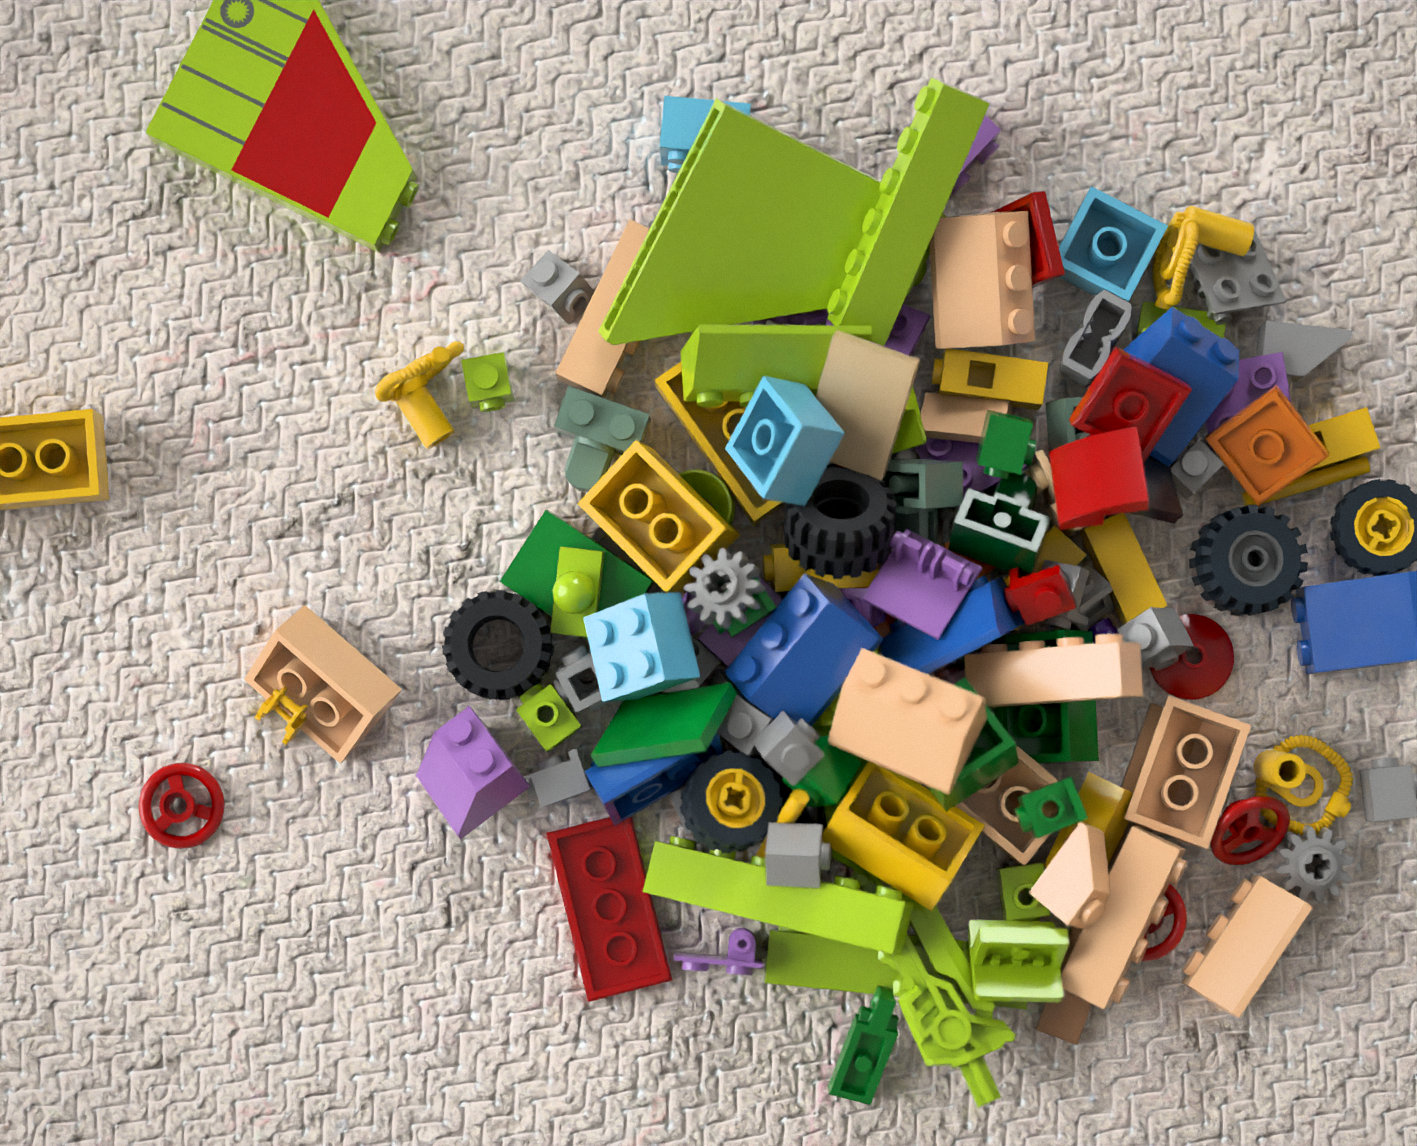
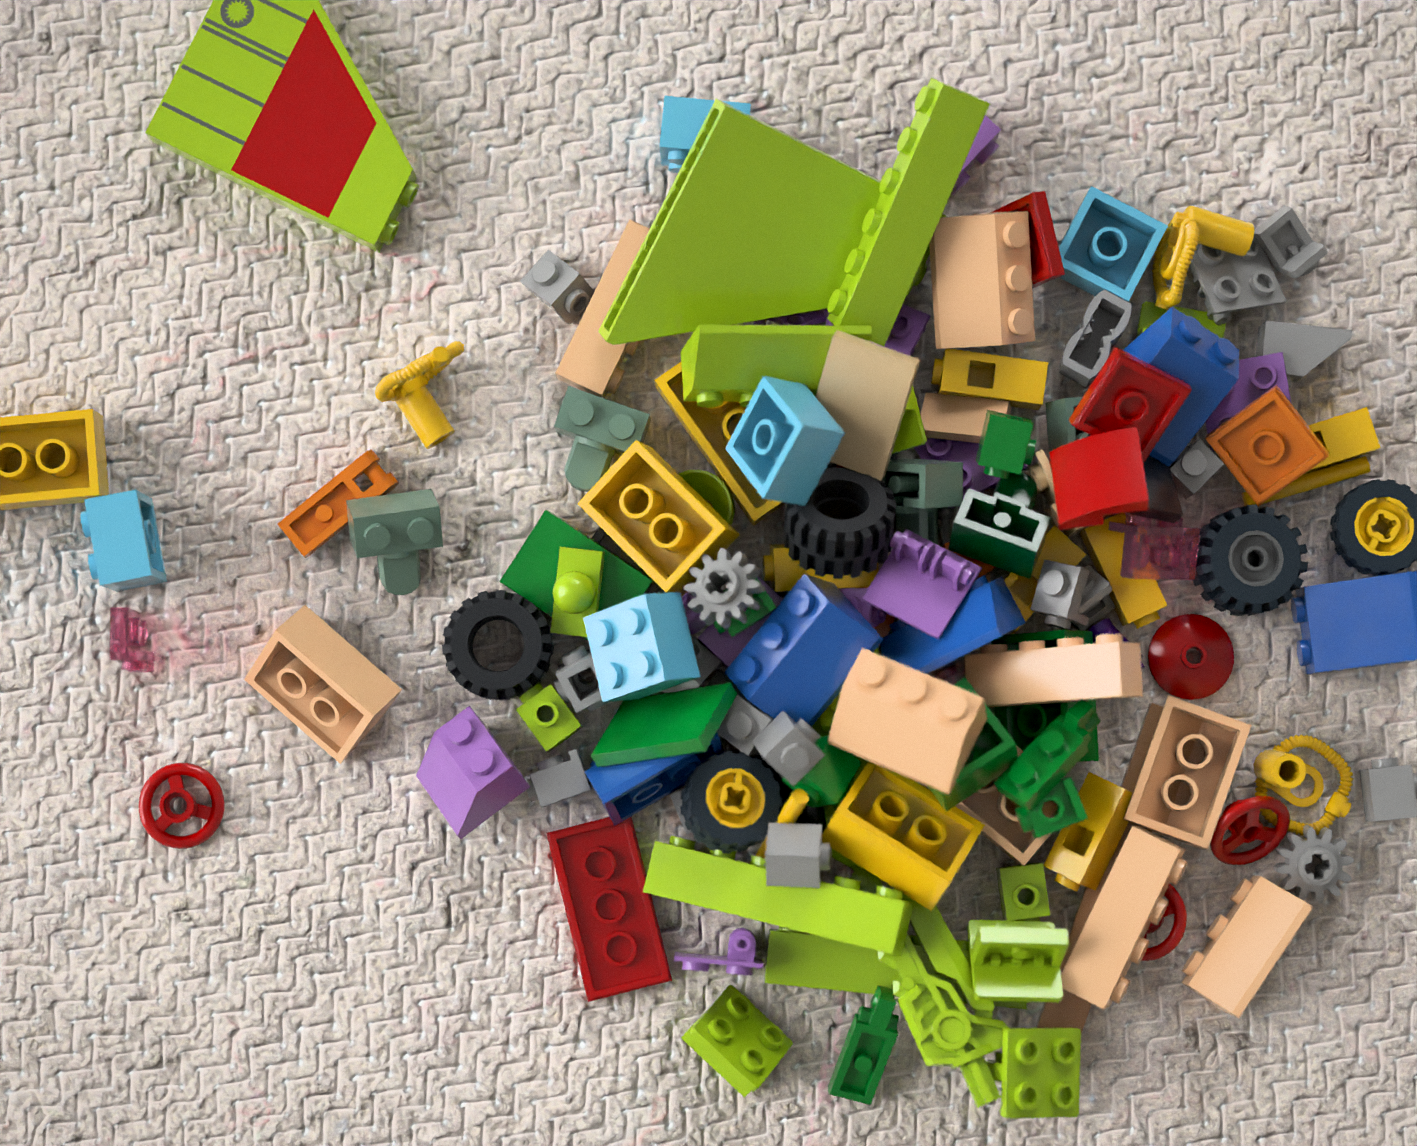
(123, 541): none -> medium azure brick
(126, 637): none -> clear pink bracket
(294, 722): yellow piece -> none
(326, 510): none -> orange plate
(395, 531): none -> sand green brick
(488, 382): lime brick -> none
(738, 1041): none -> lime bracket
(1038, 1072): none -> lime bracket
(1039, 594): red bracket -> none
(1049, 757): none -> green hinge
(1077, 879): light nougat slope -> none
(1157, 548): none -> clear pink bracket
(1160, 637): light grey brick -> none
(1289, 244): none -> light grey bracket

